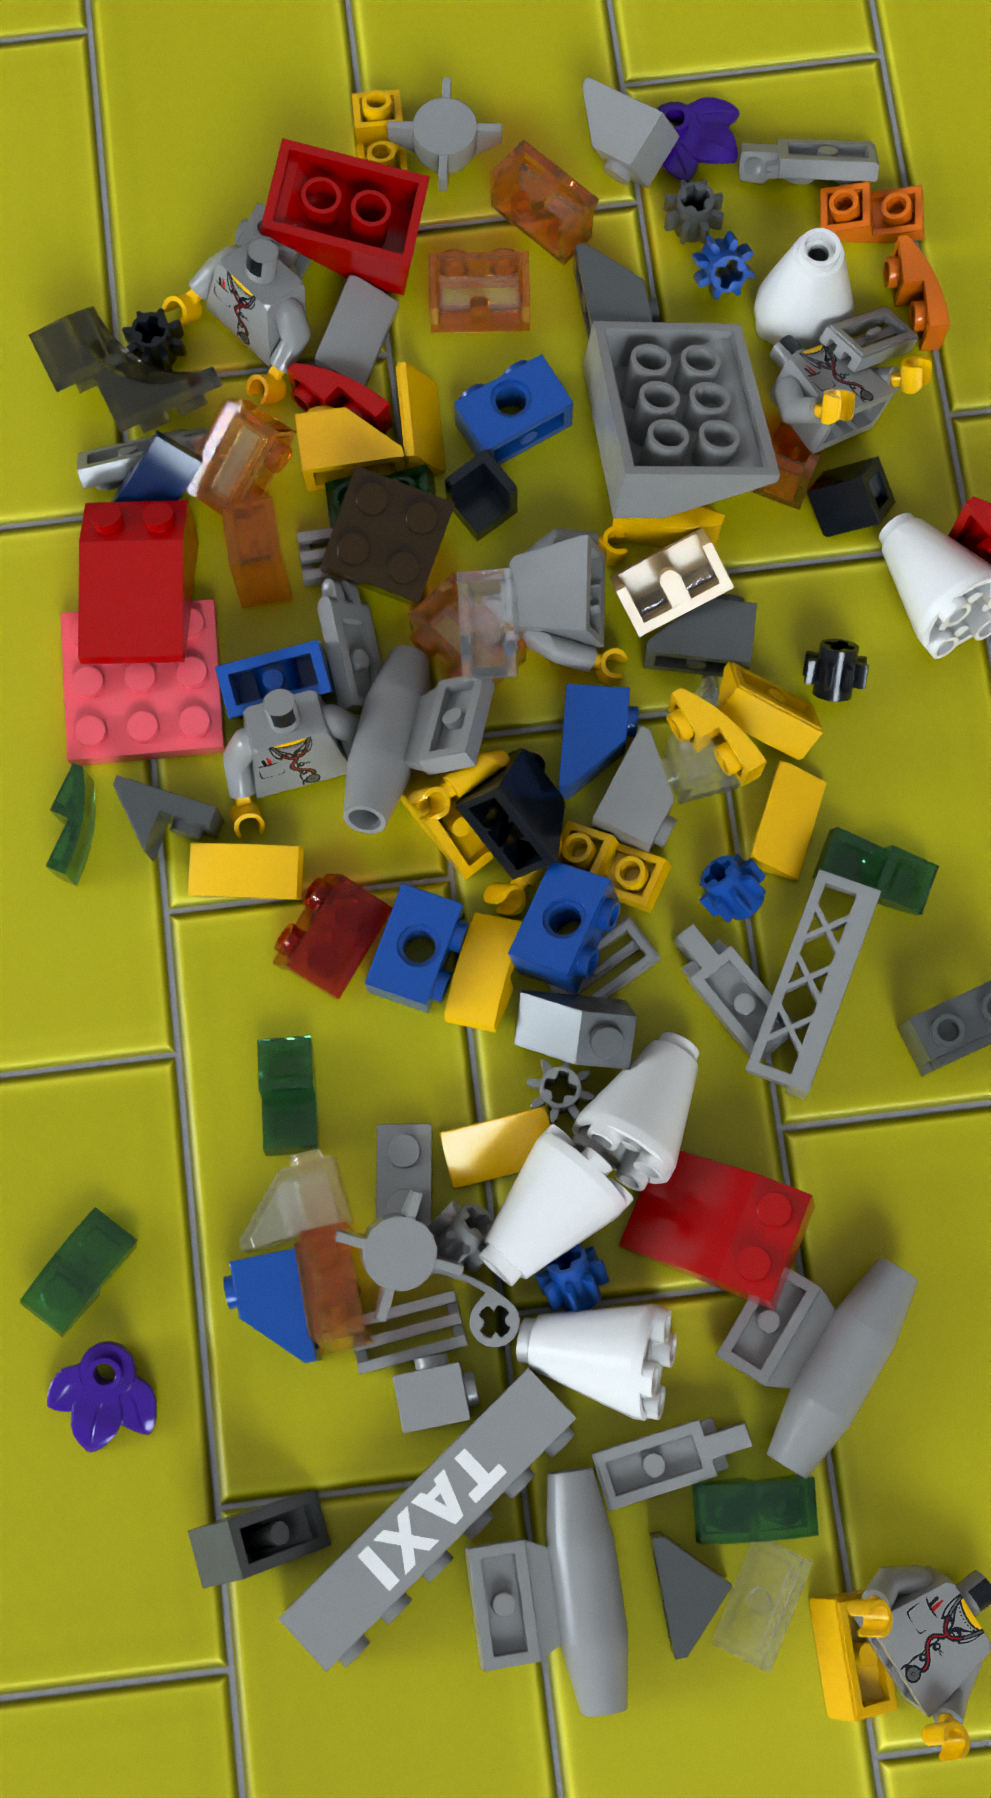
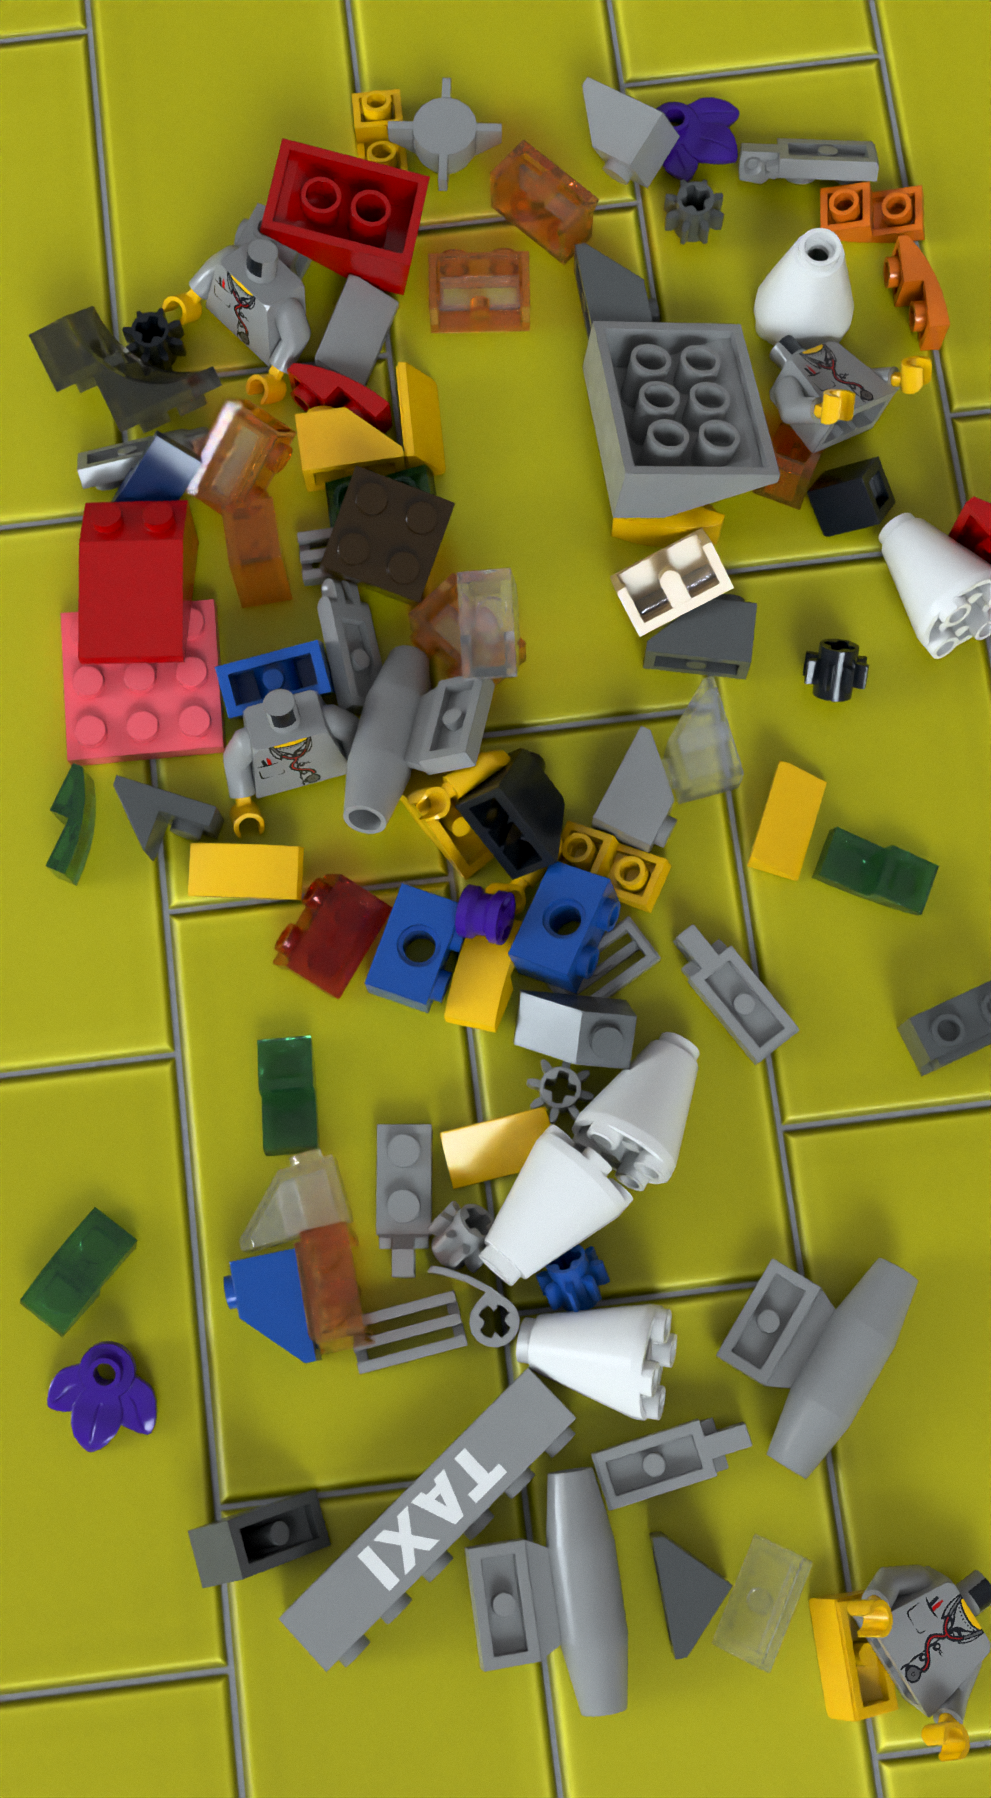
(398, 1252): light grey piece -> none
(435, 1394): light grey brick -> none
(481, 495): black panel -> none
(485, 914): none -> dark purple wheel
(524, 384): blue brick -> none
(564, 598): light grey torso -> none
(593, 733): blue slope -> none
(704, 724): yellow slope -> none
(717, 254): blue gear -> none
(721, 1227): red slope -> none
(732, 888): blue gear -> none
(754, 1509): clear green slope -> none
(768, 711): yellow slope -> none
(833, 990): light grey fence -> none
(876, 345): light grey tile -> none

